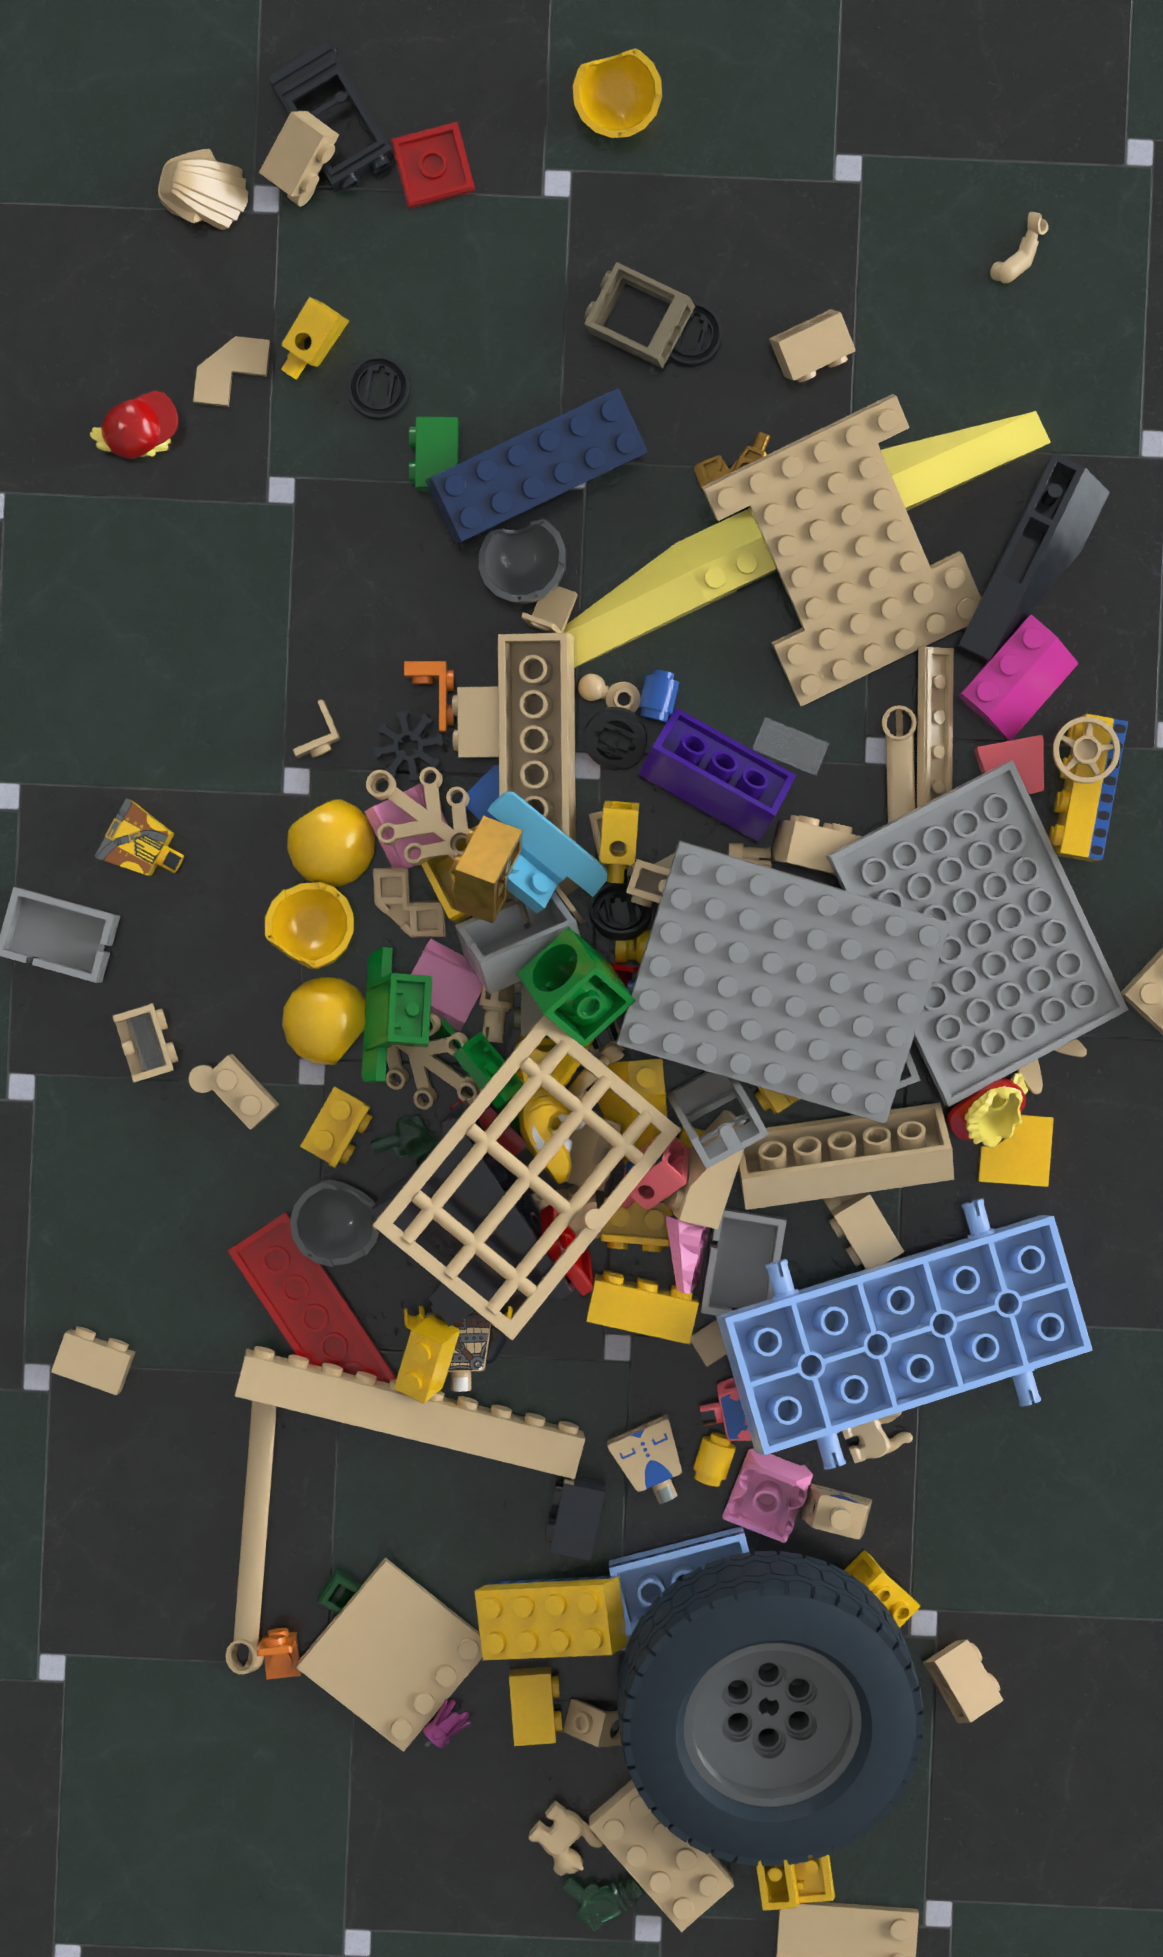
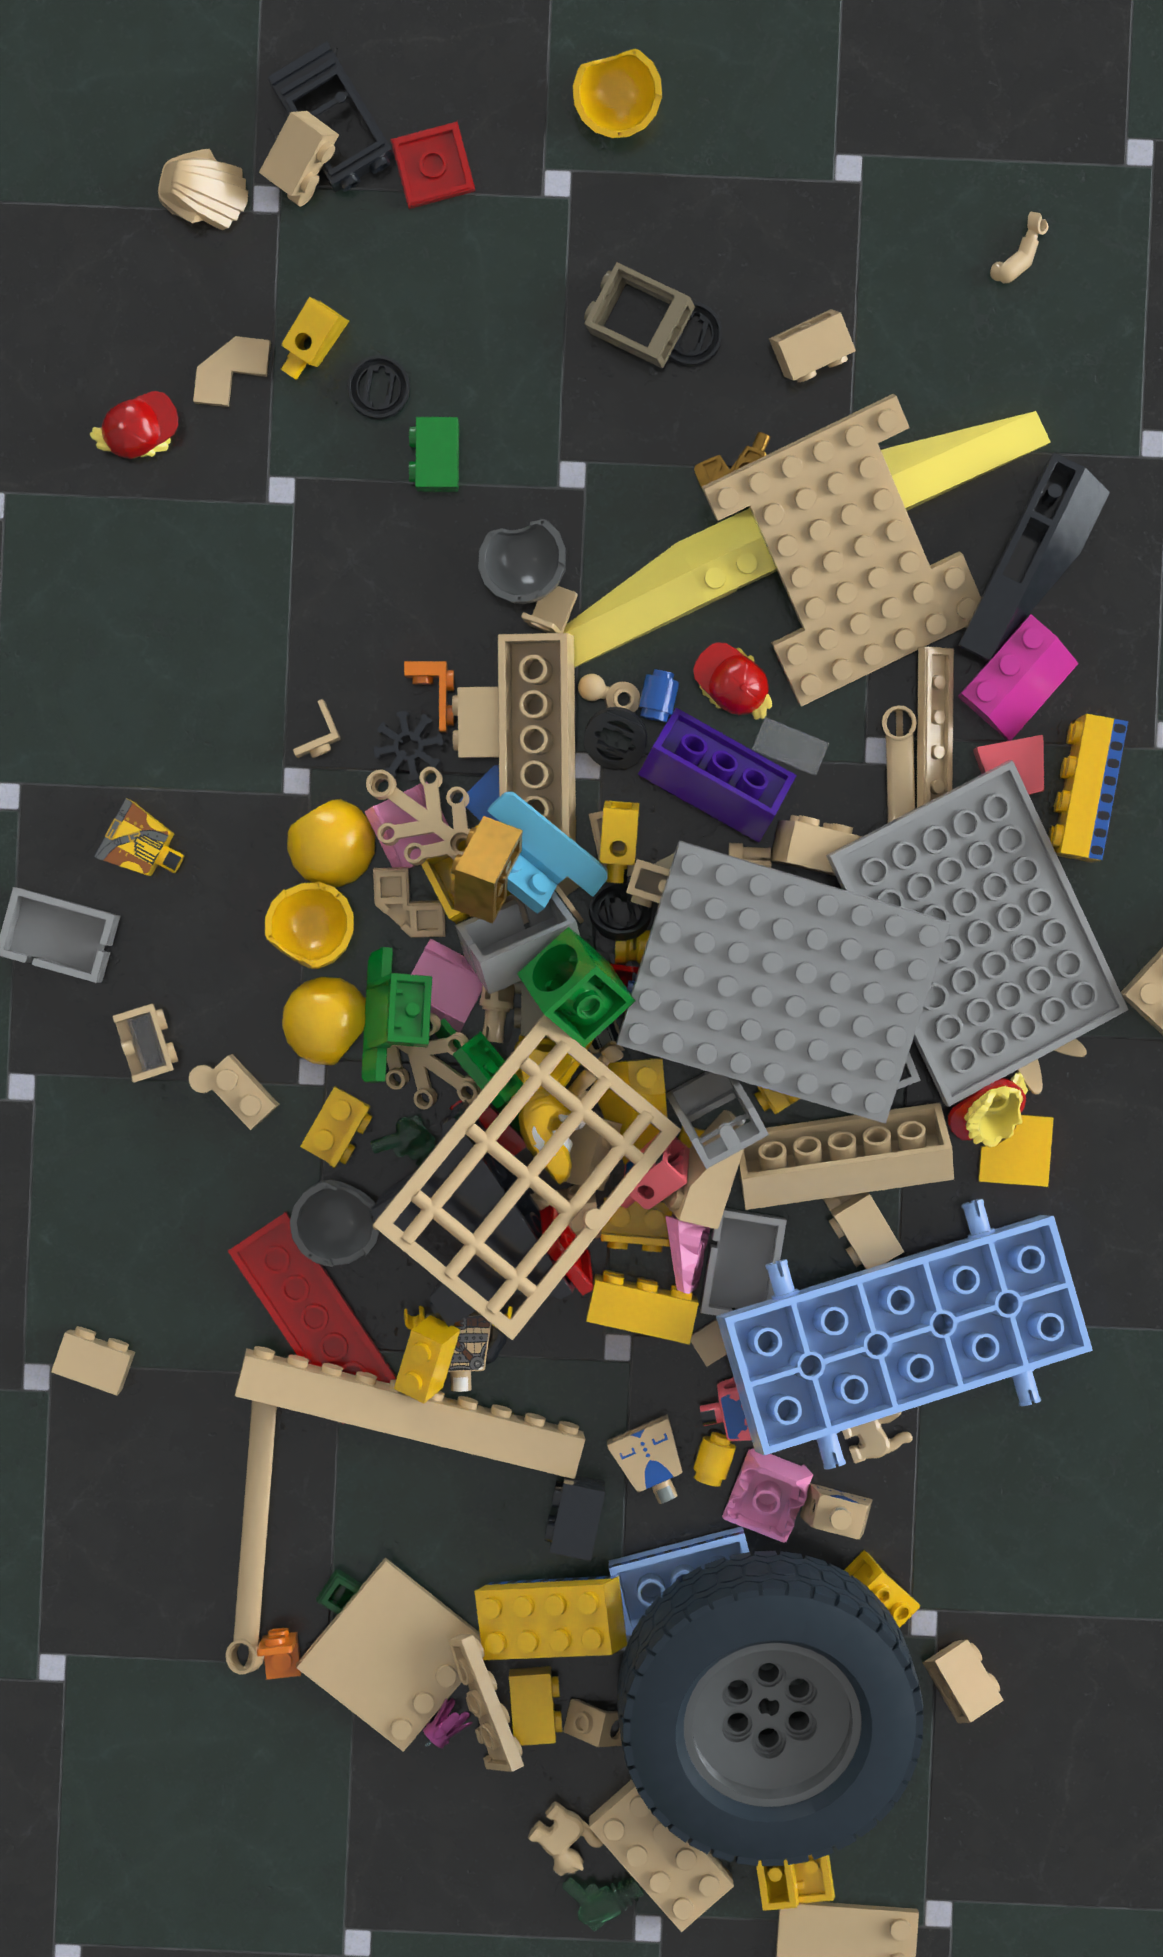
(483, 1702): none -> tan wing
(536, 466): dark blue brick -> none
(733, 681): none -> red hair
(1086, 750): tan wheel -> none

